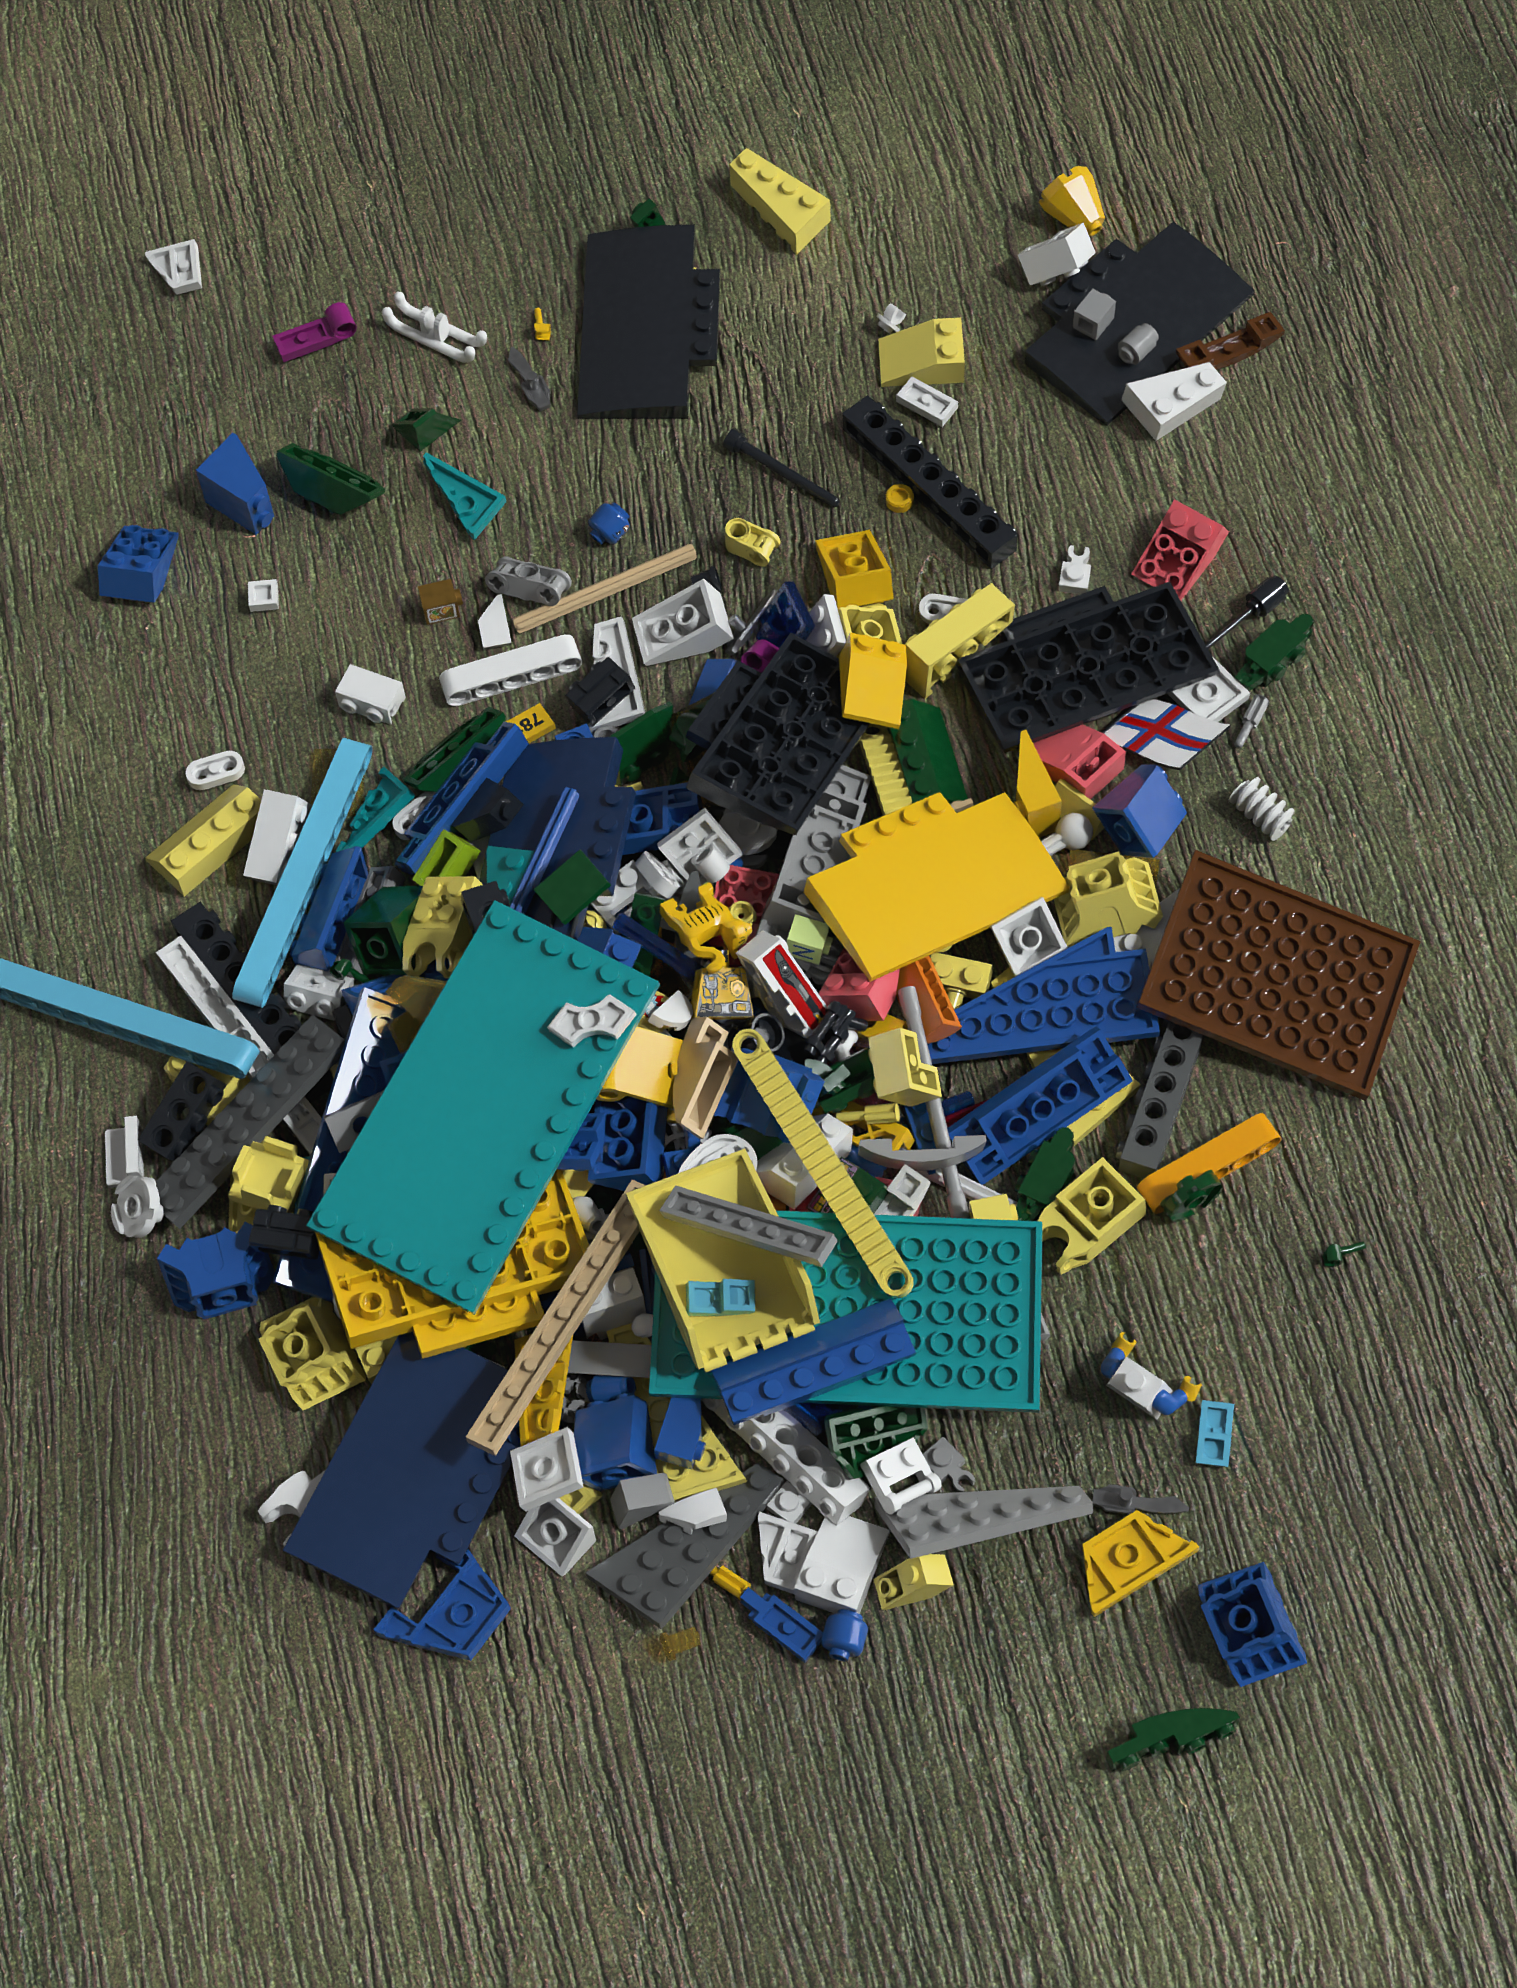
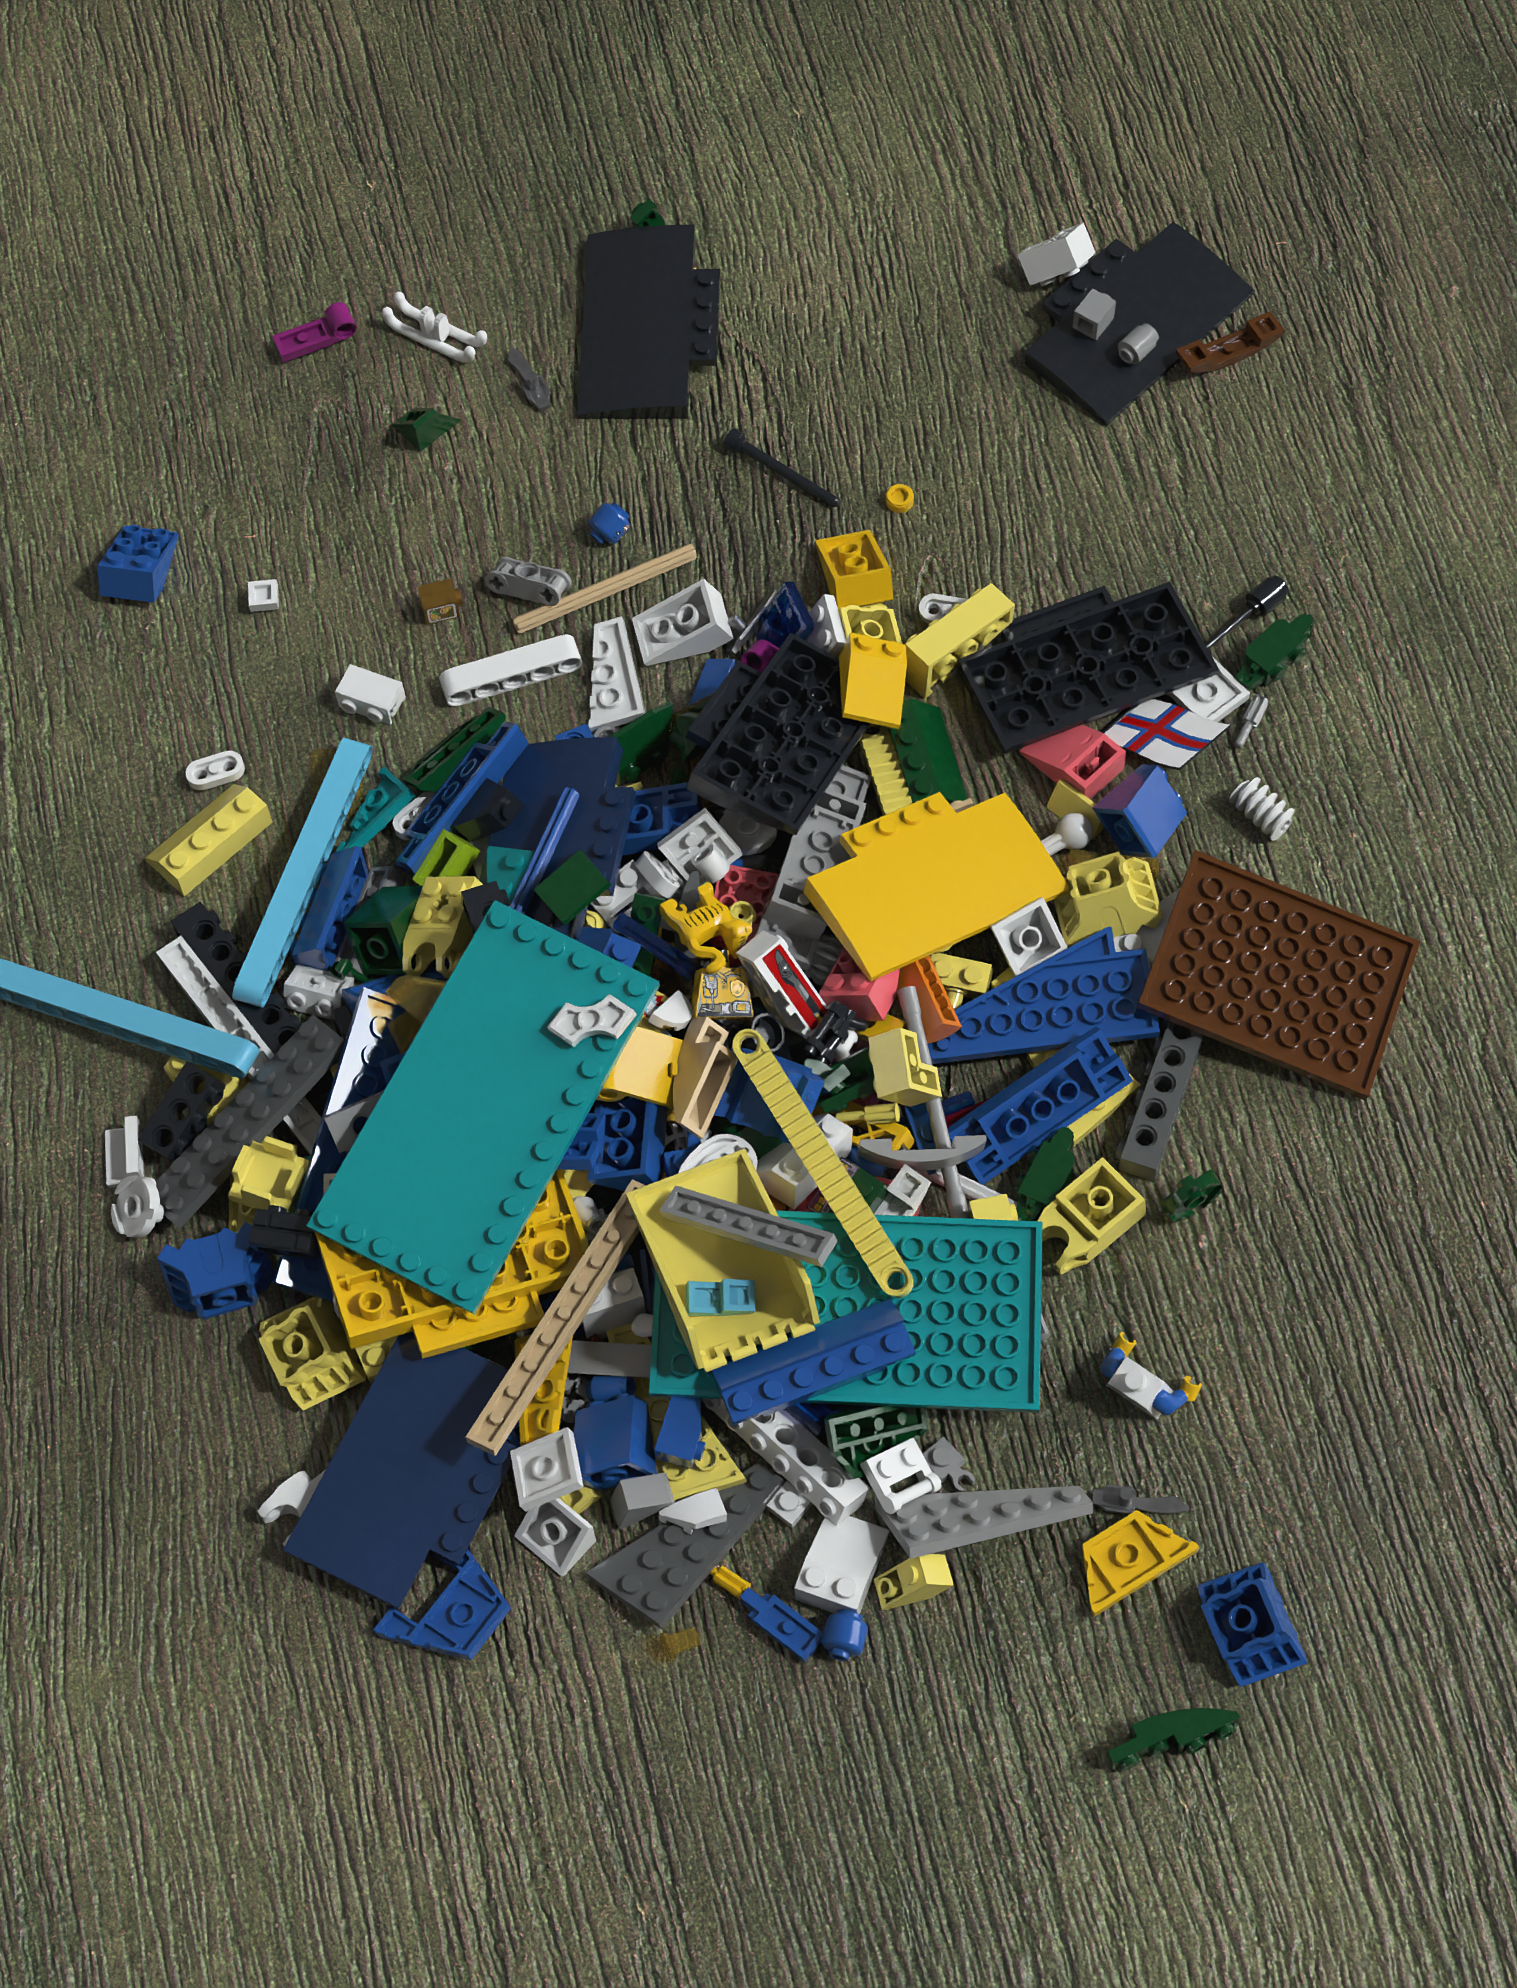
(178, 265): white wing -> none
(235, 486): blue slope -> none
(275, 835): white wedge -> none
(326, 479): dark green wedge -> none
(470, 499): teal wing -> none
(494, 625): white slope -> none
(534, 722): yellow tile -> none
(543, 330): yellow hand -> none
(599, 691): black brick -> none
(710, 576): black piece -> none
(754, 544): light yellow piece -> none
(781, 199): light yellow wedge -> none
(783, 1550): white wing -> none
(809, 939): yellowish green brick -> none
(891, 318): white plate -> none
(895, 449): black brick -> none
(925, 351): light yellow slope -> none
(927, 401): white plate -> none
(1035, 791): yellow slope -> none
(1074, 200): yellow cone -> none
(1075, 572): white plate -> none
(1173, 397): white wedge -> none
(1180, 549): coral slope -> none
(1214, 1433): medium azure slope -> none
(1221, 1154): light orange beam -> none
(1334, 1253): dark green hand -> none

